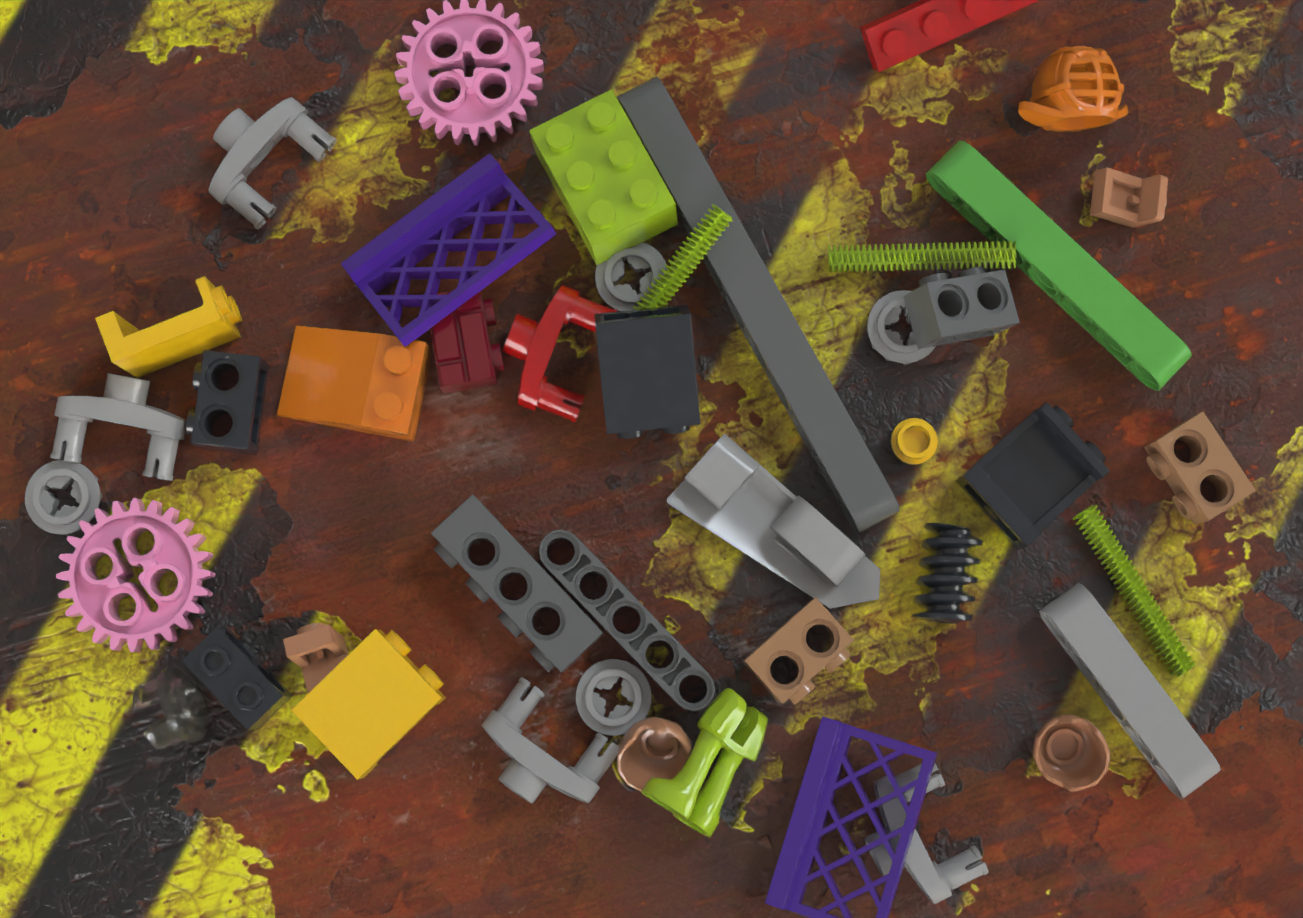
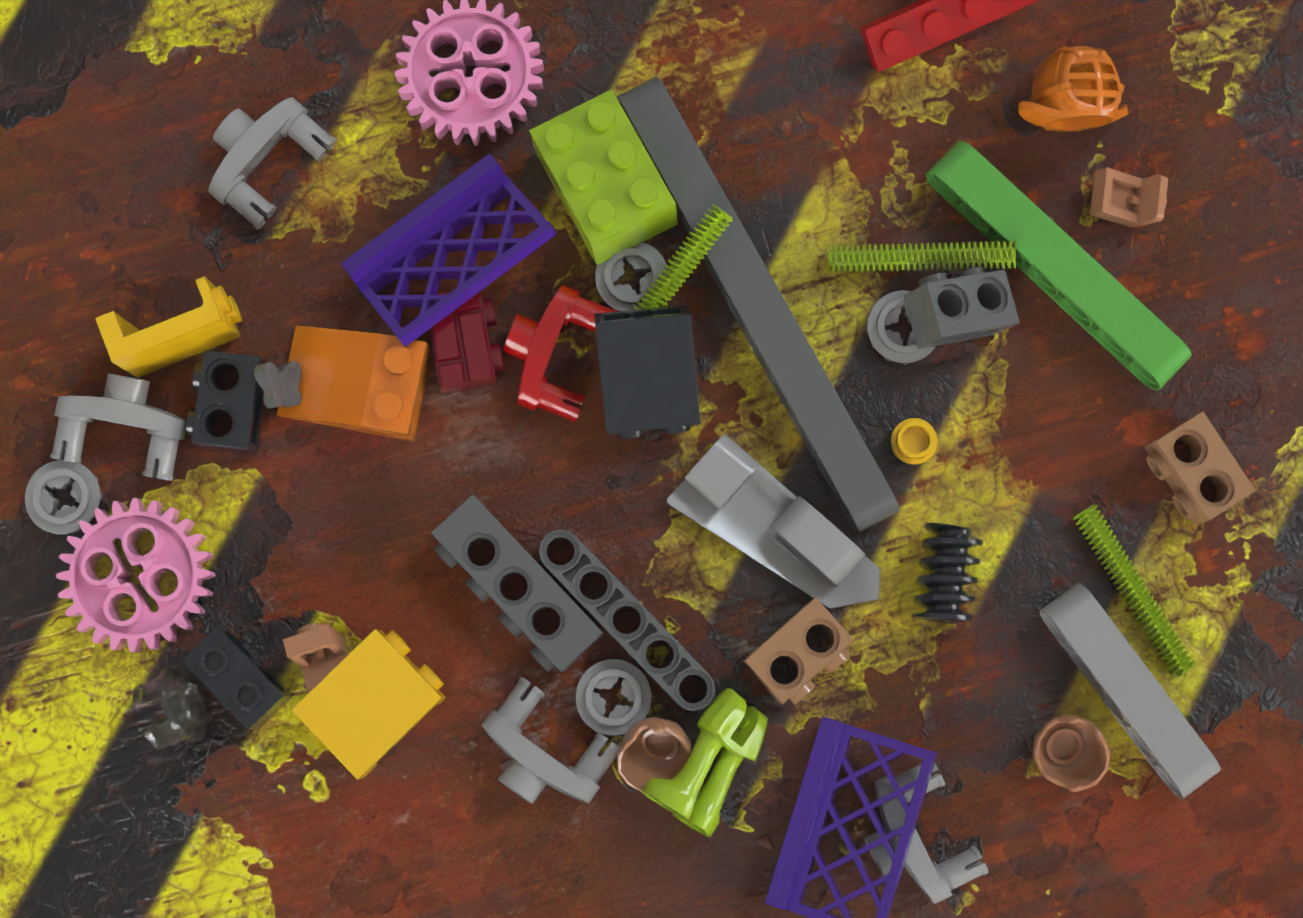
(279, 383): none -> dark grey piece
(1033, 474): black panel -> none

